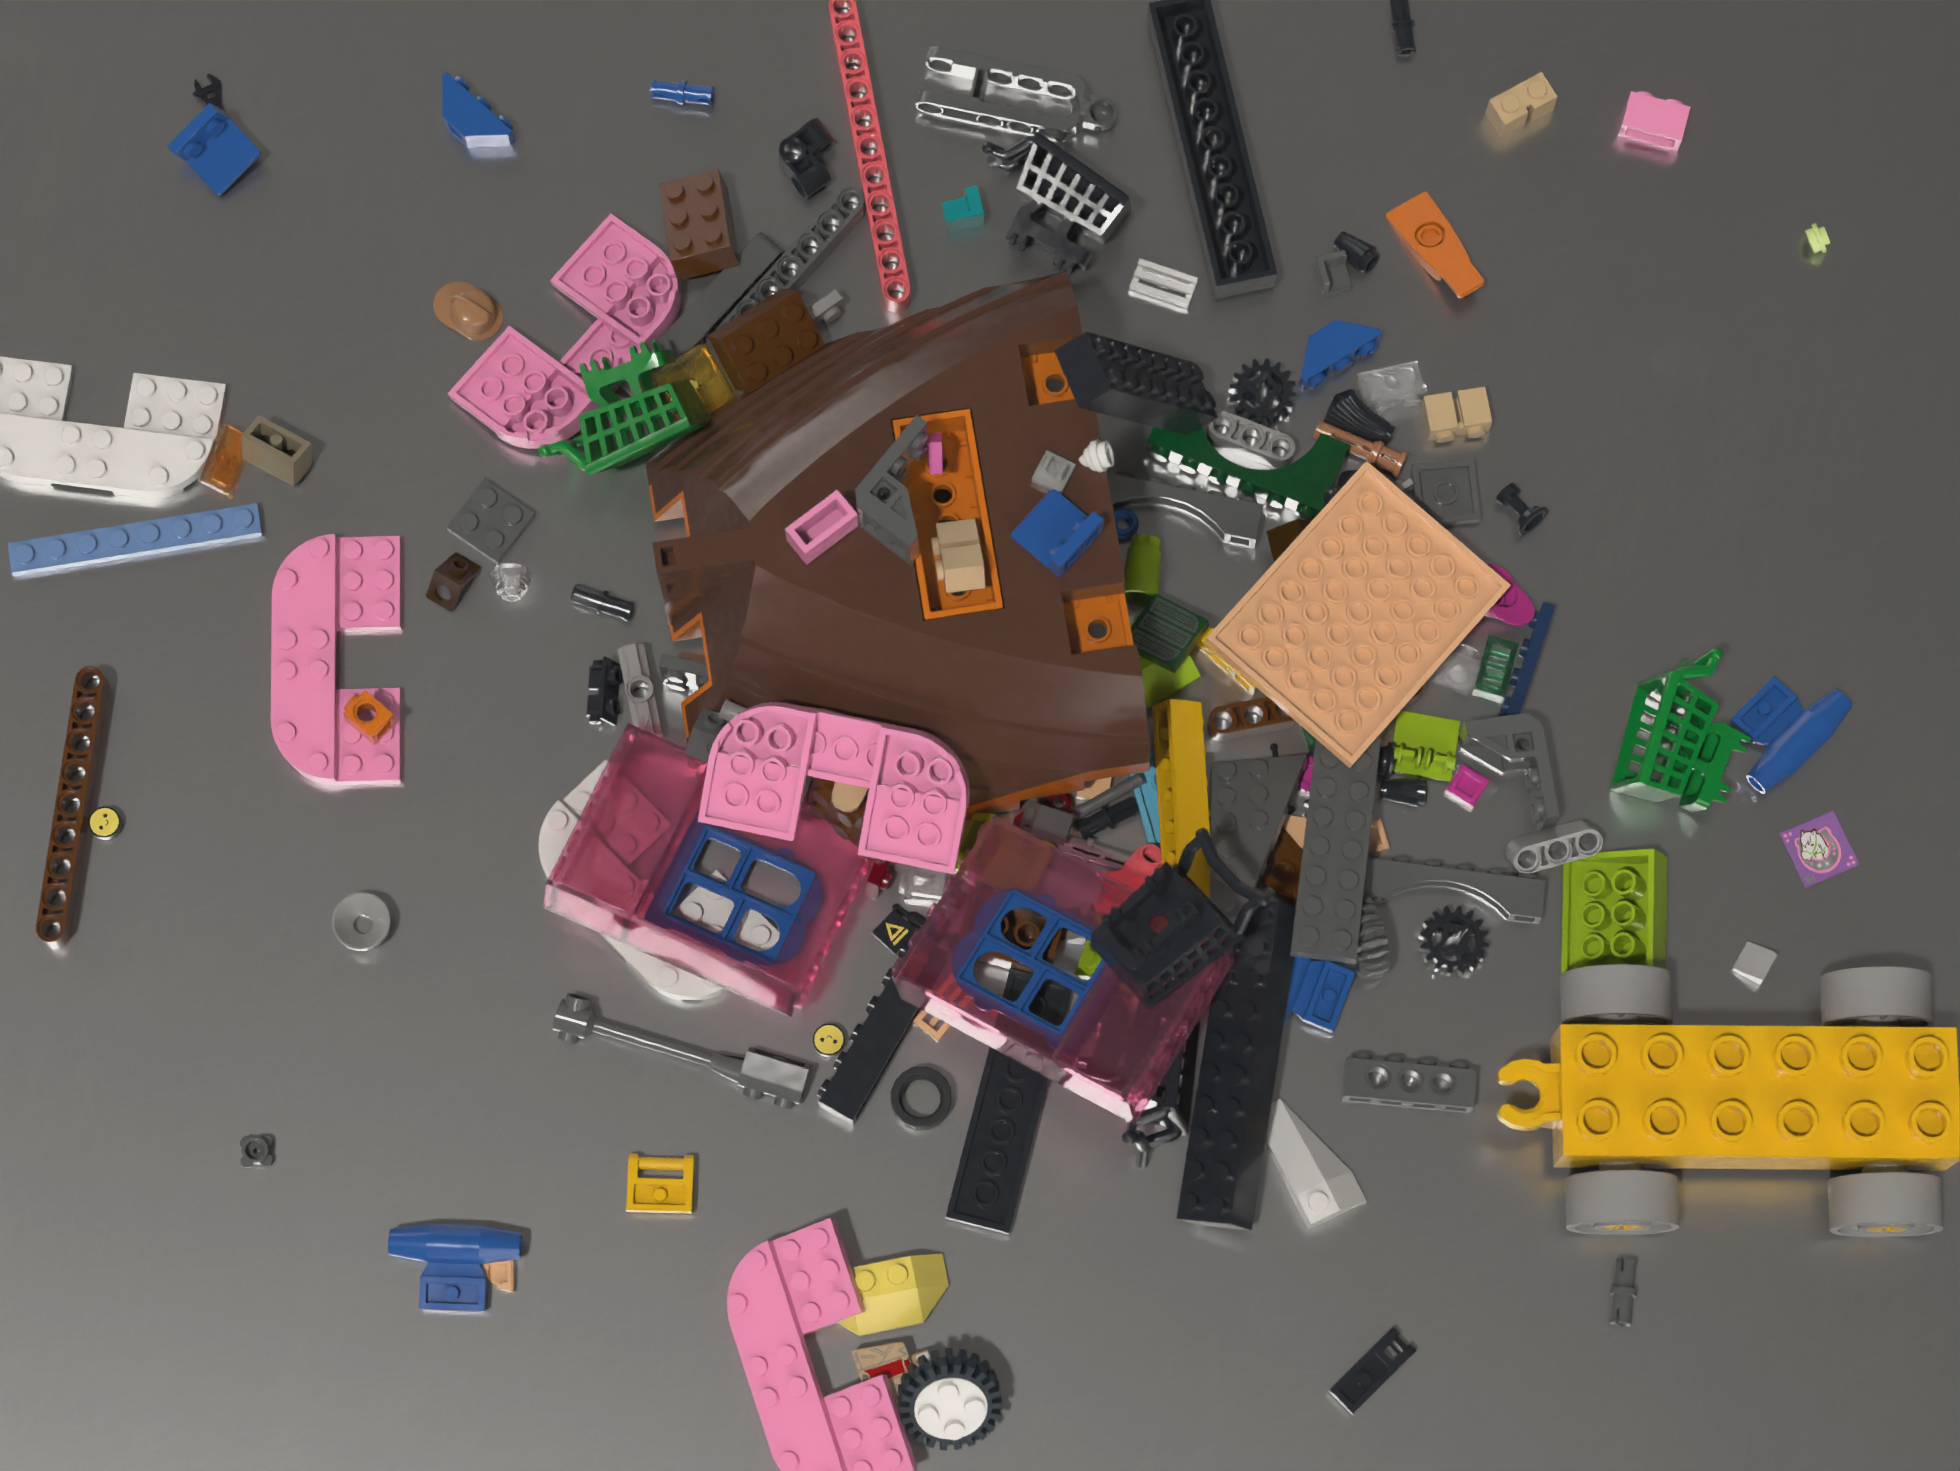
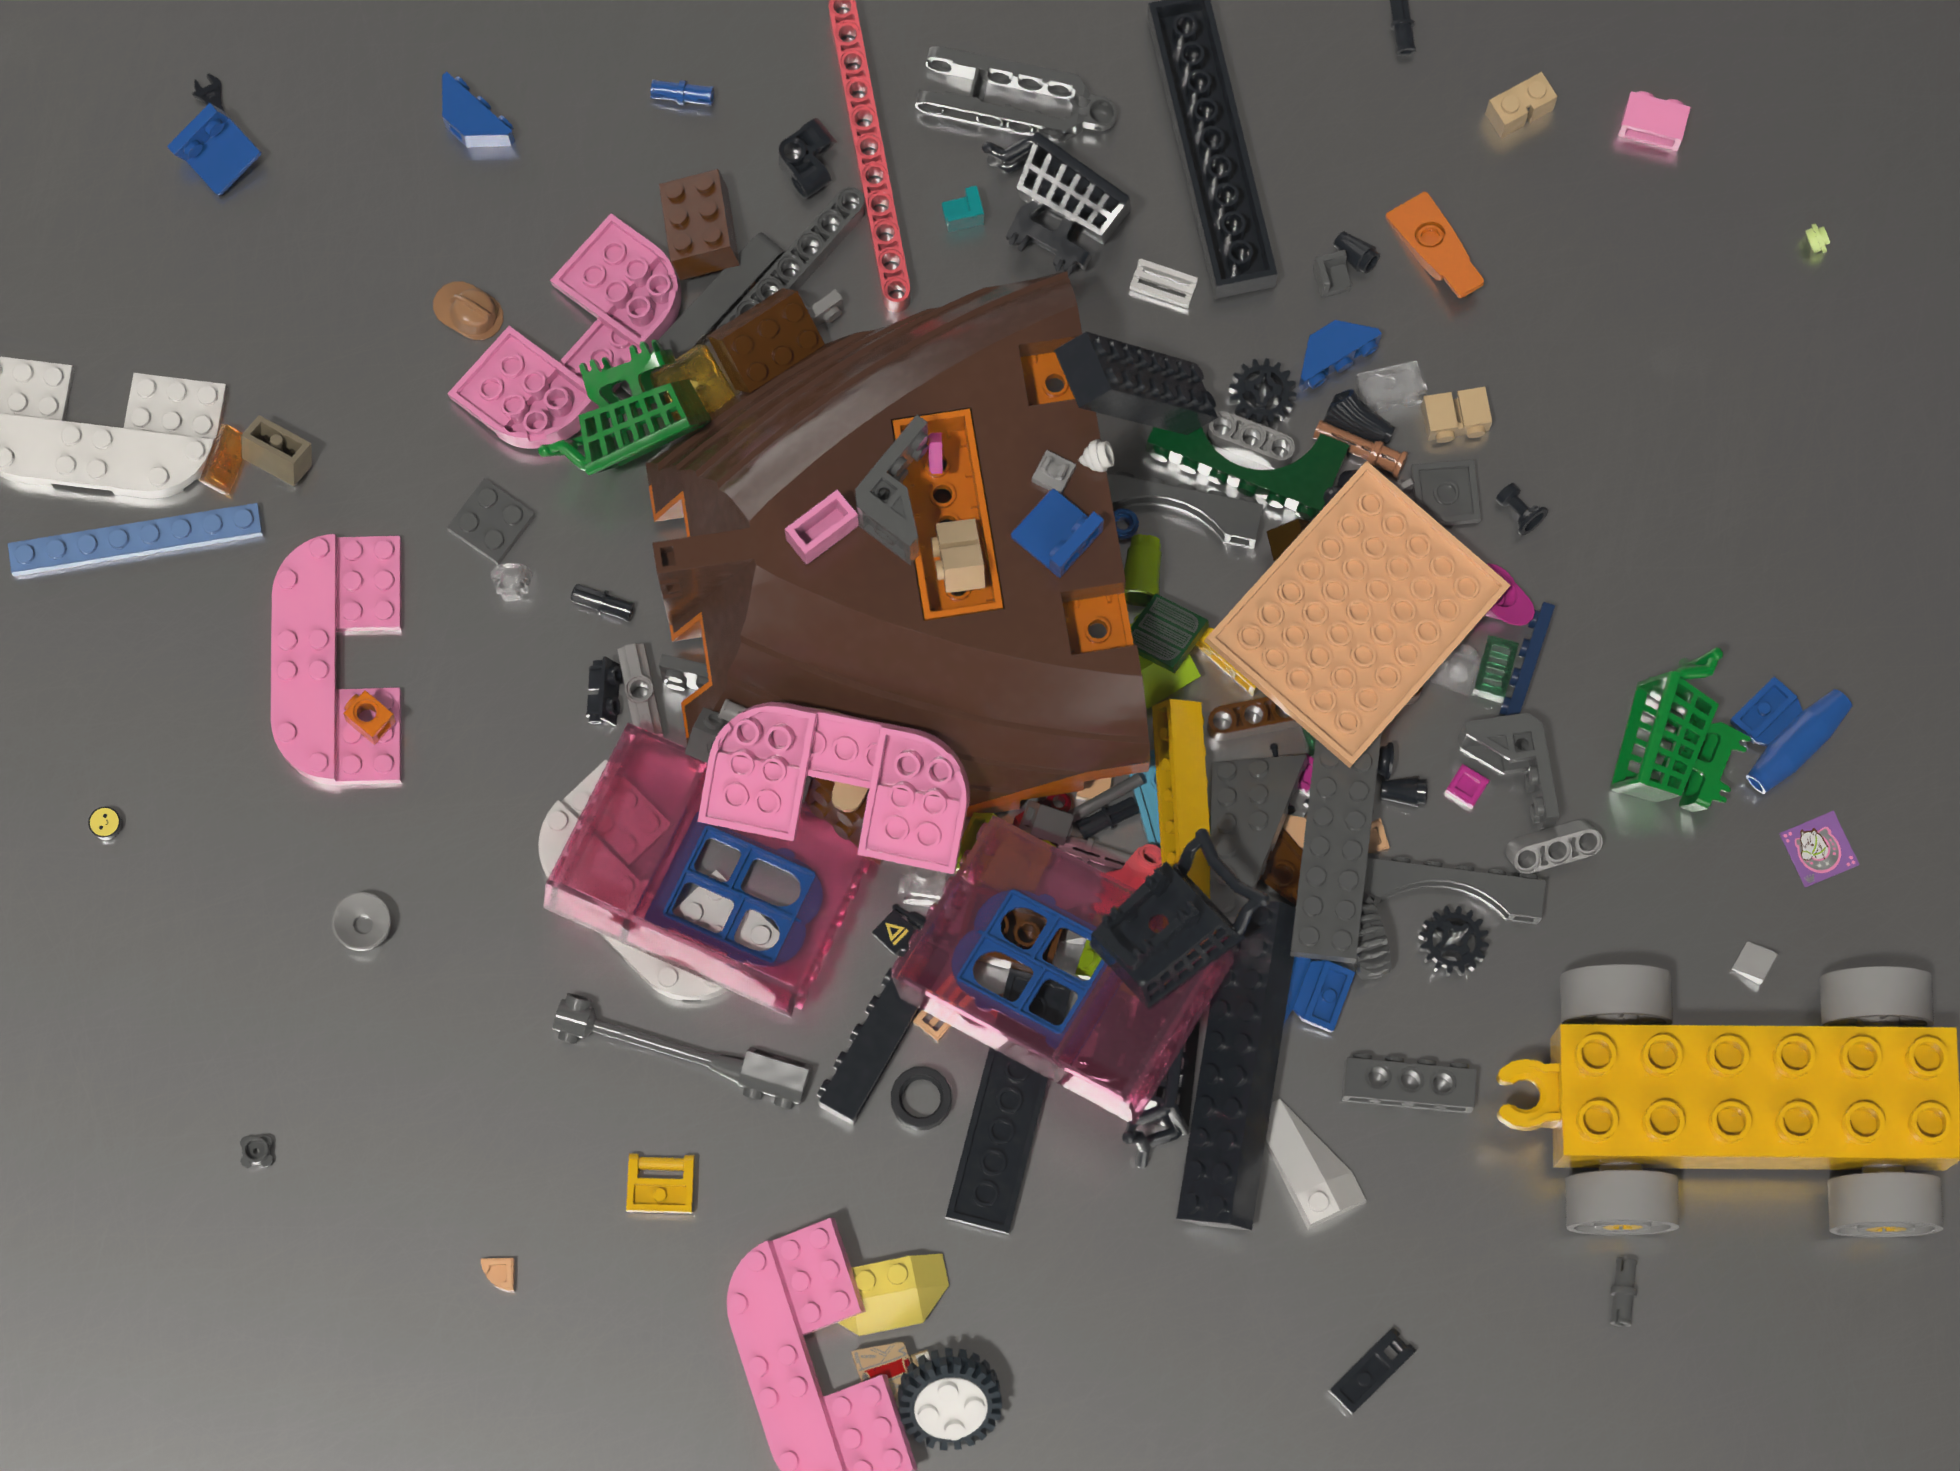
(78, 820): reddish brown beam -> none
(454, 575): dark brown bracket -> none
(454, 1260): blue plate -> none
(829, 1040): light yellow tile -> none
(878, 879): dark red plate -> none
(1425, 745): lime hinge -> none
(1615, 910): lime slope -> none

